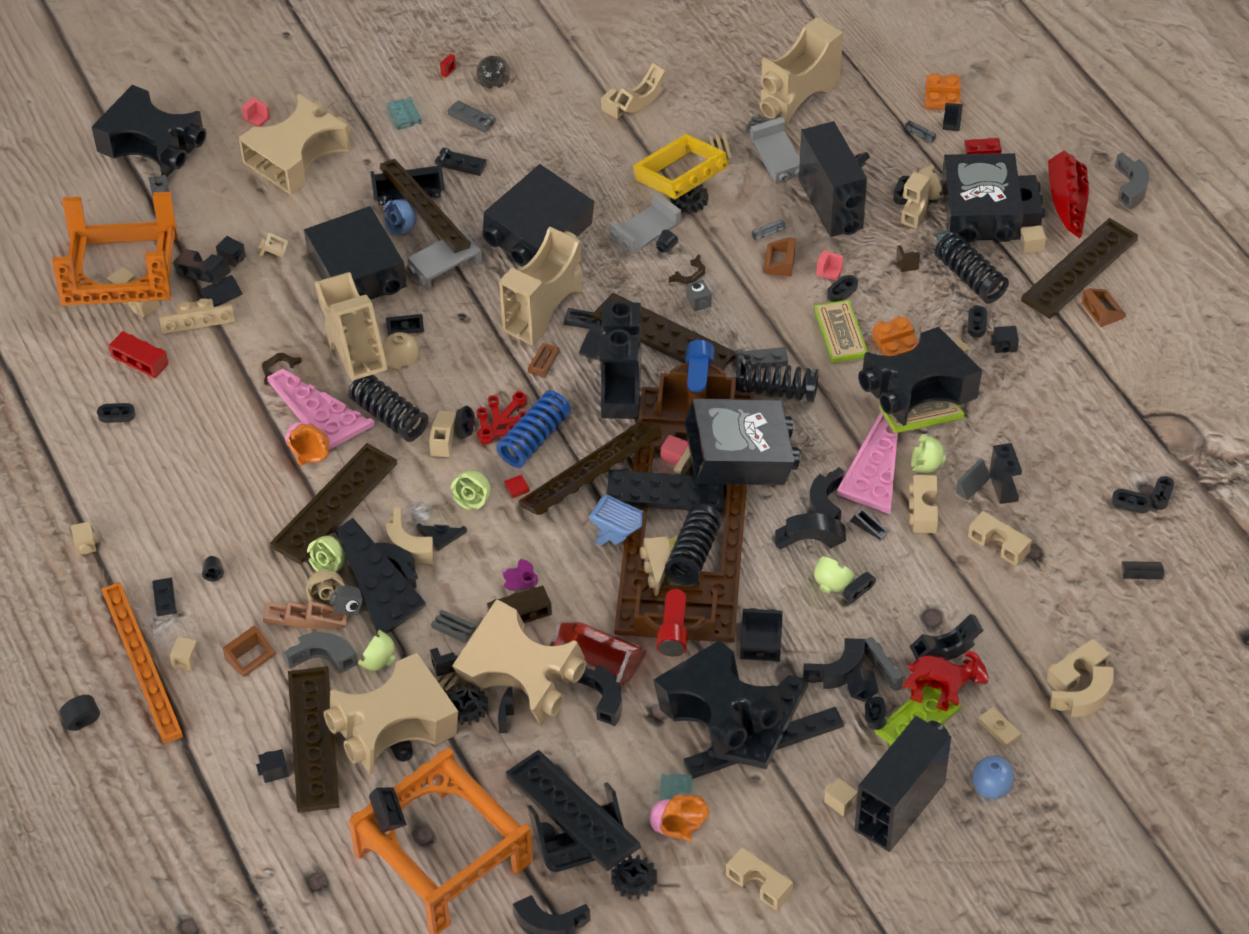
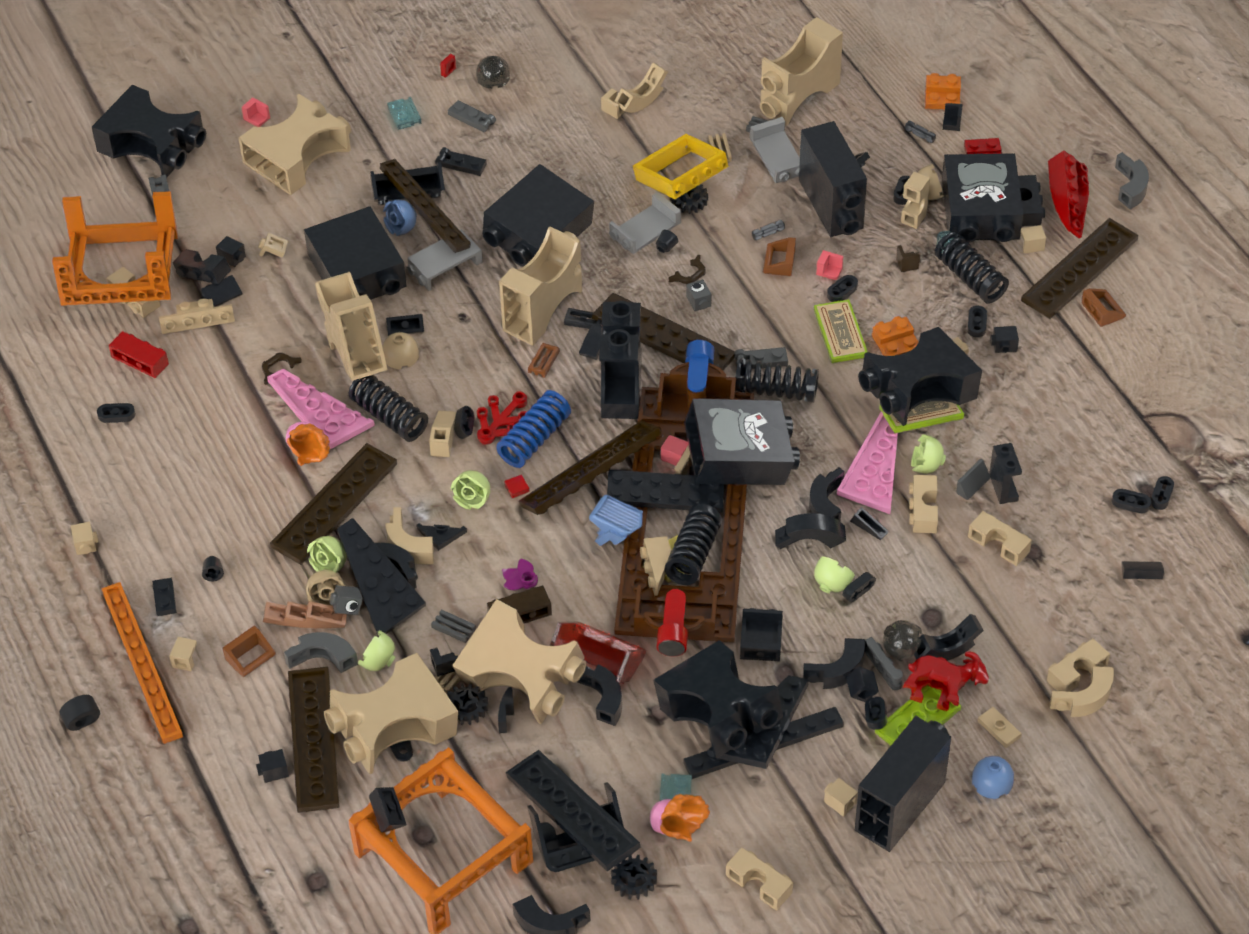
(901, 639): none -> clear smoke cylinder

